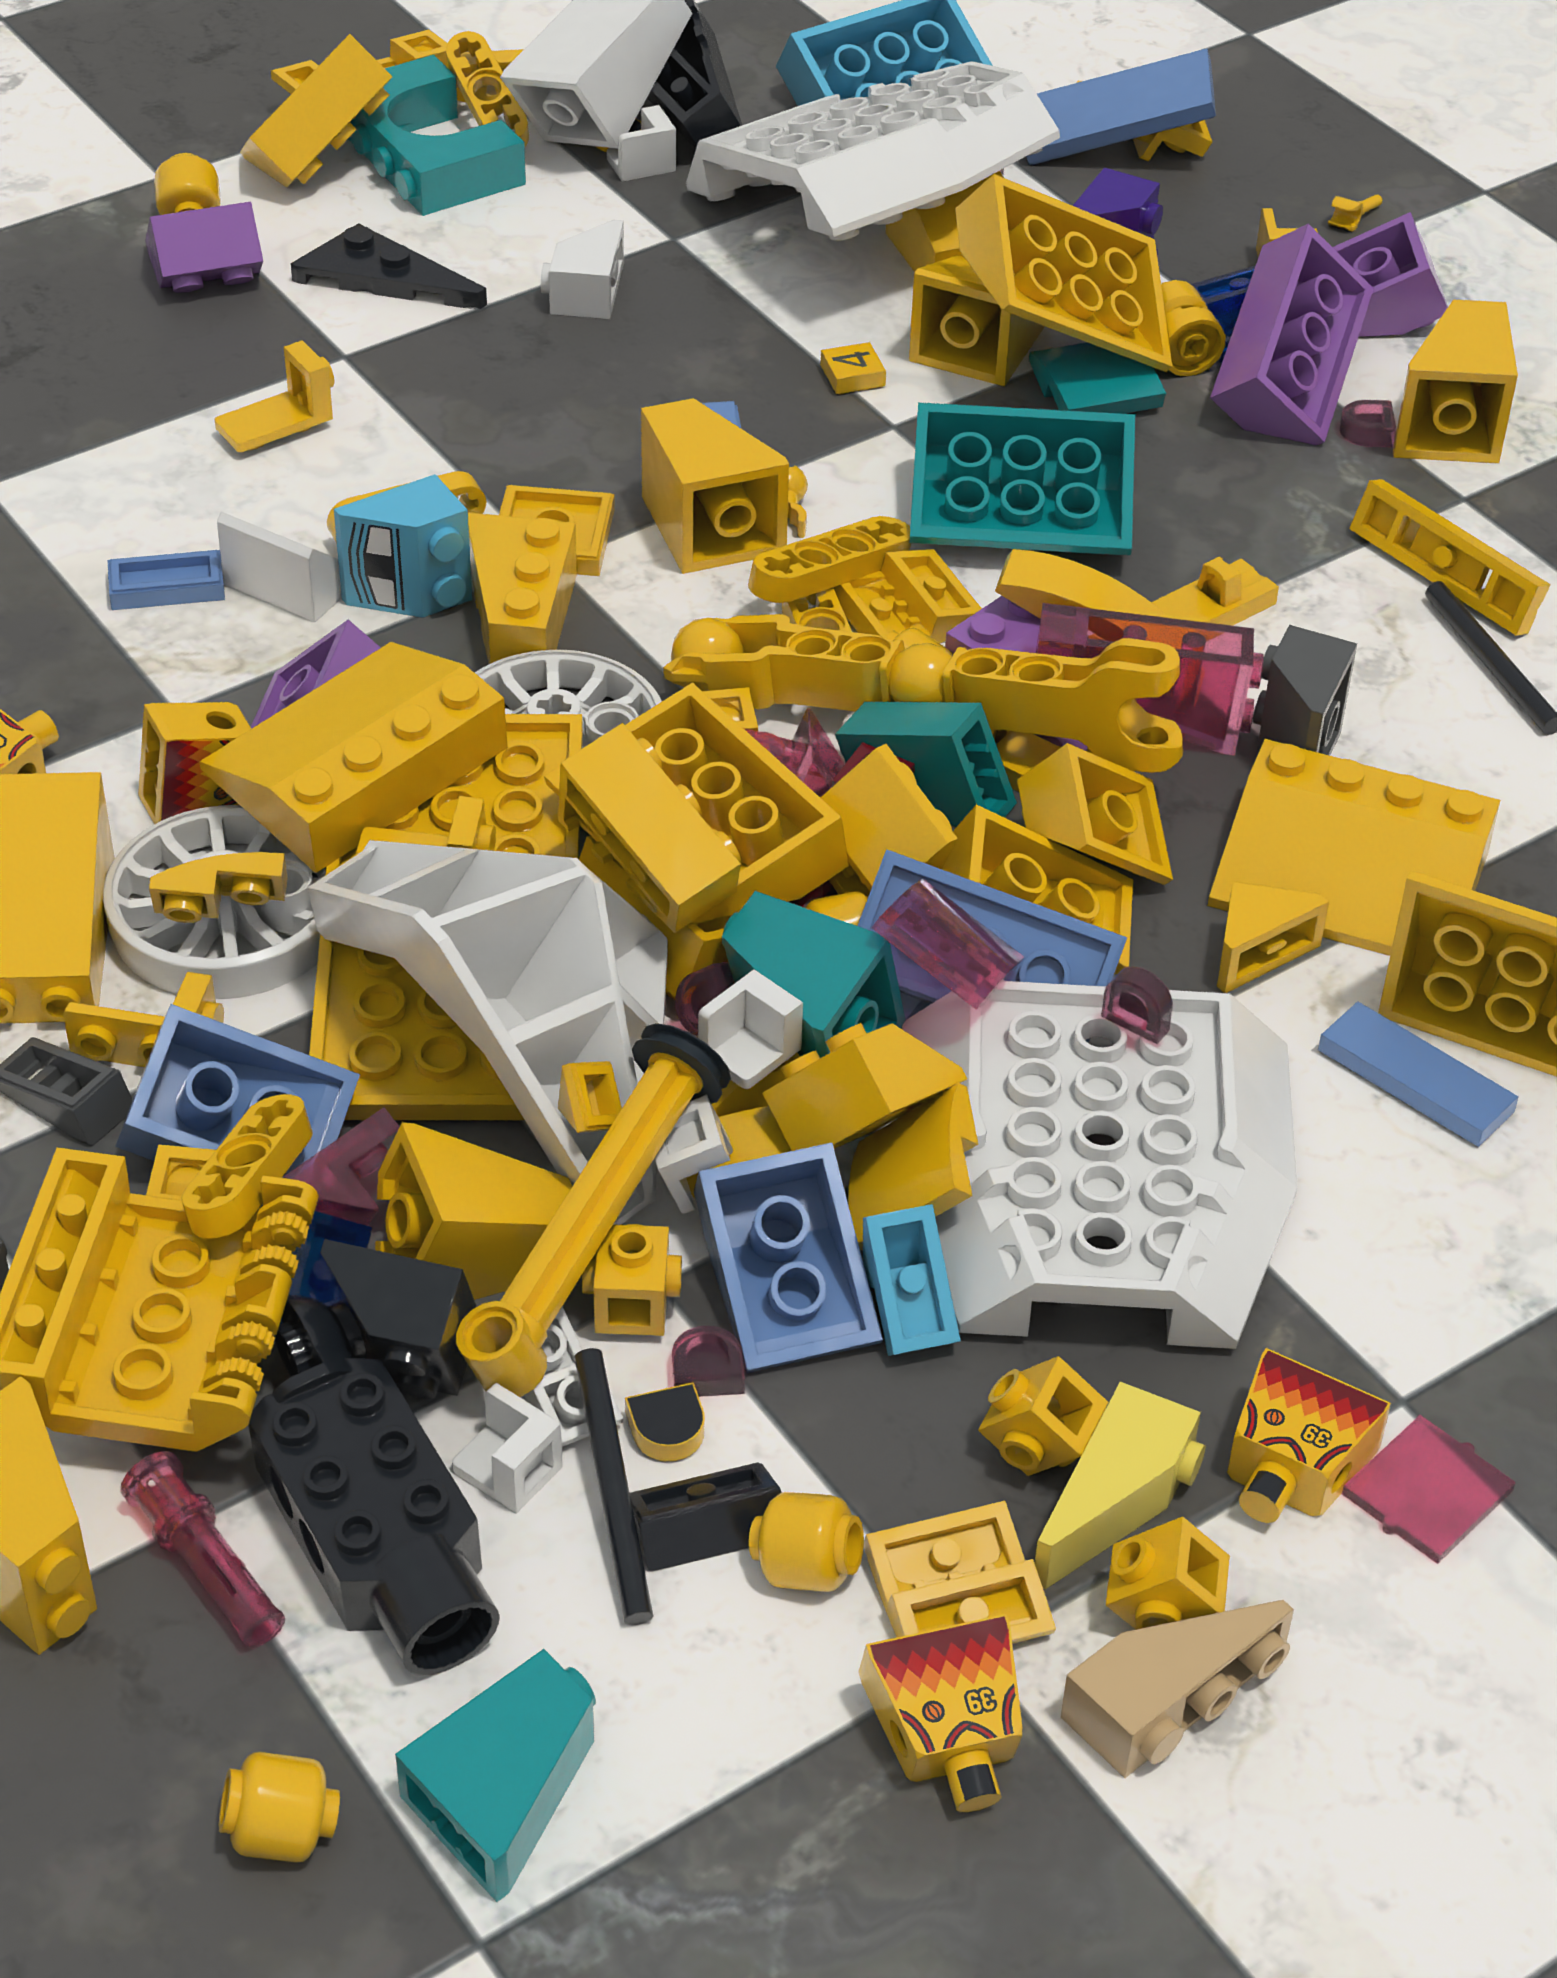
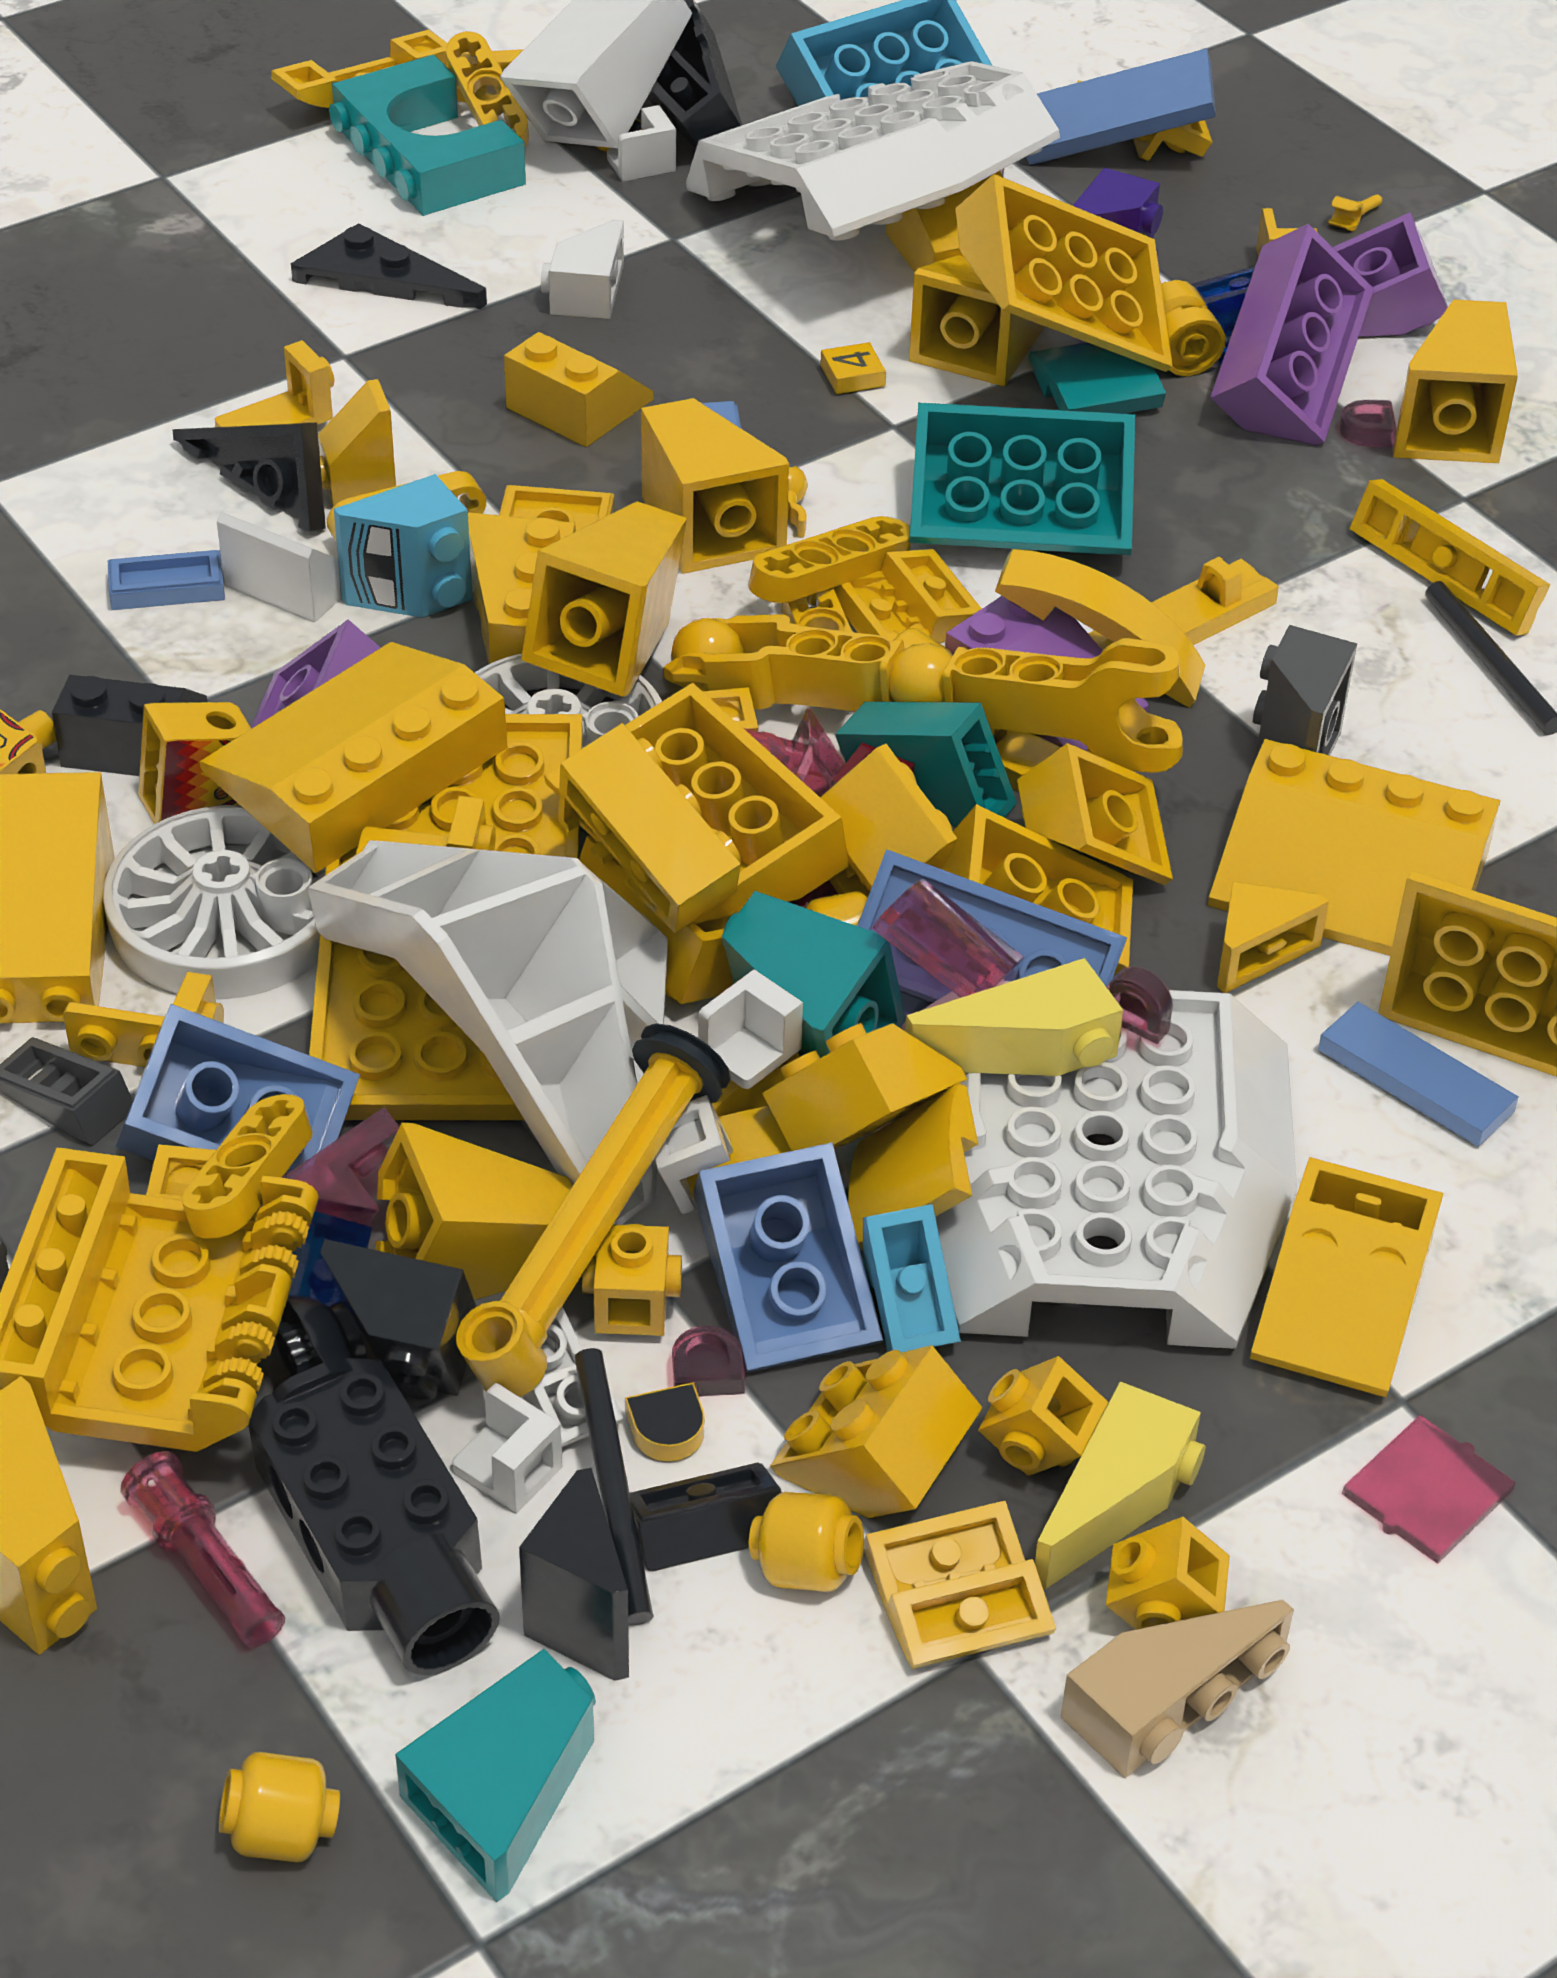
(102, 721): none -> black slope
(186, 184): yellow head -> none
(196, 887): yellow slope -> none
(204, 246): medium lavender slope -> none
(268, 460): none -> black wing
(318, 114): yellow slope -> none
(358, 446): none -> yellow slope
(569, 389): none -> yellow slope
(575, 1582): none -> black slope
(589, 1096): yellow slope -> none
(605, 597): none -> yellow slope
(698, 990): clear pink tile -> none
(879, 1431): none -> yellow slope
(949, 1704): torso -> none
(1027, 1025): none -> light yellow slope
(1215, 666): clear pink slope -> none
(1301, 1438): torso -> none
(1347, 1276): none -> yellow slope

